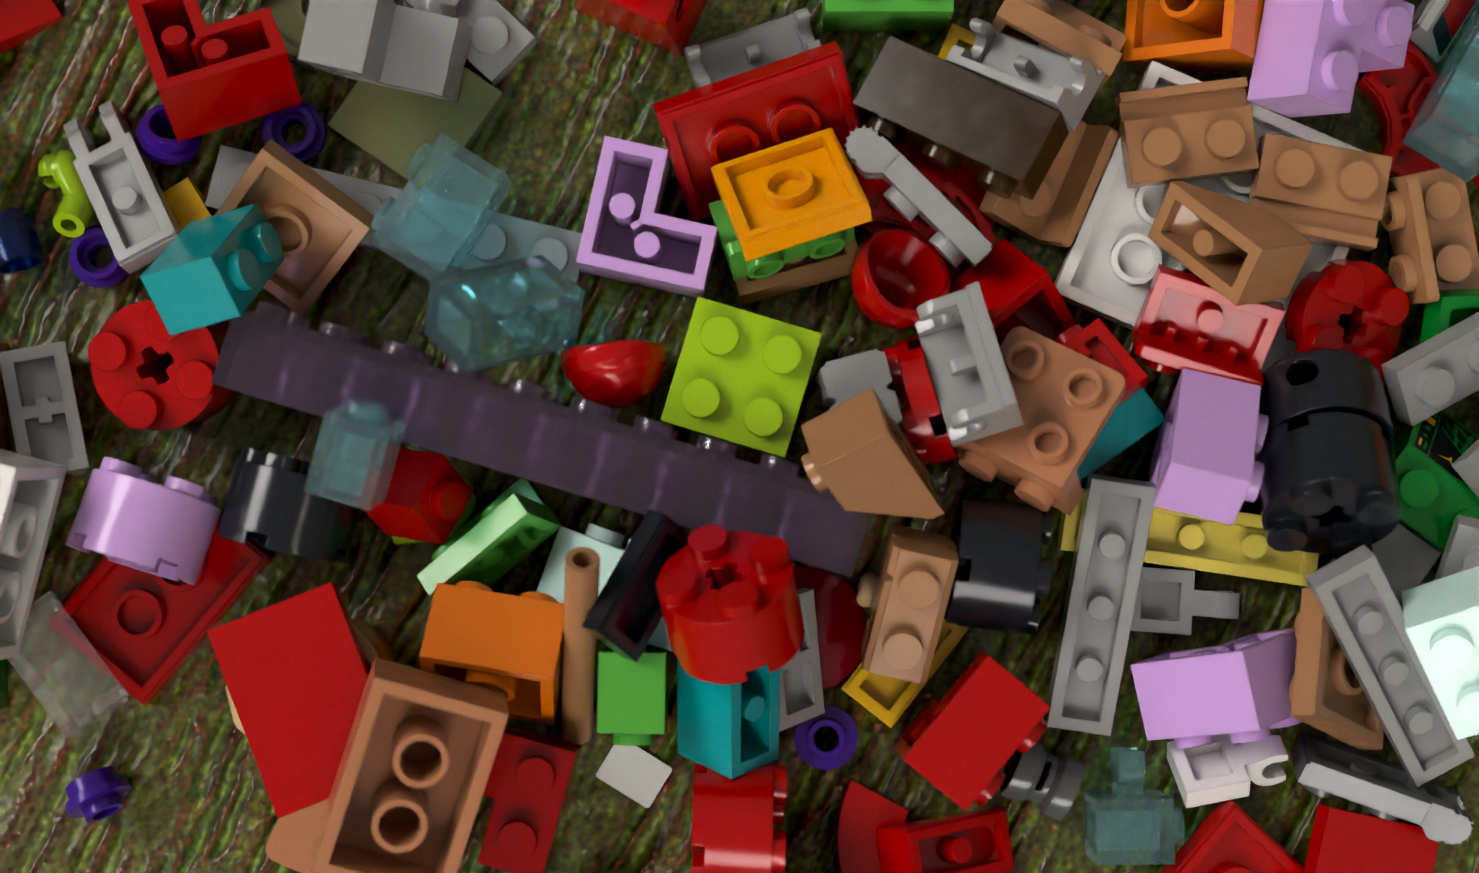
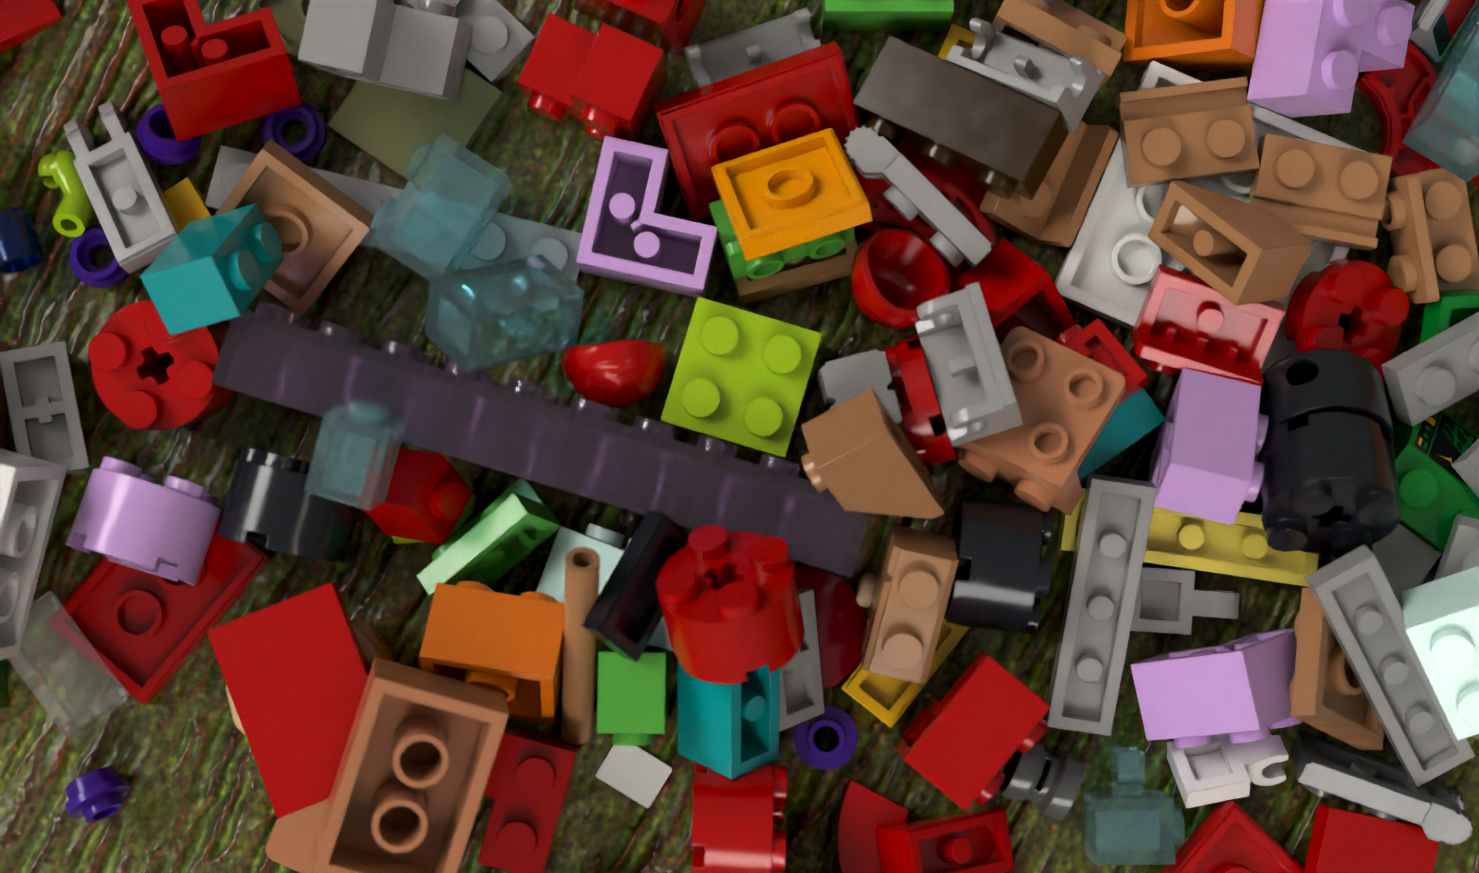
(594, 78): none -> red brick

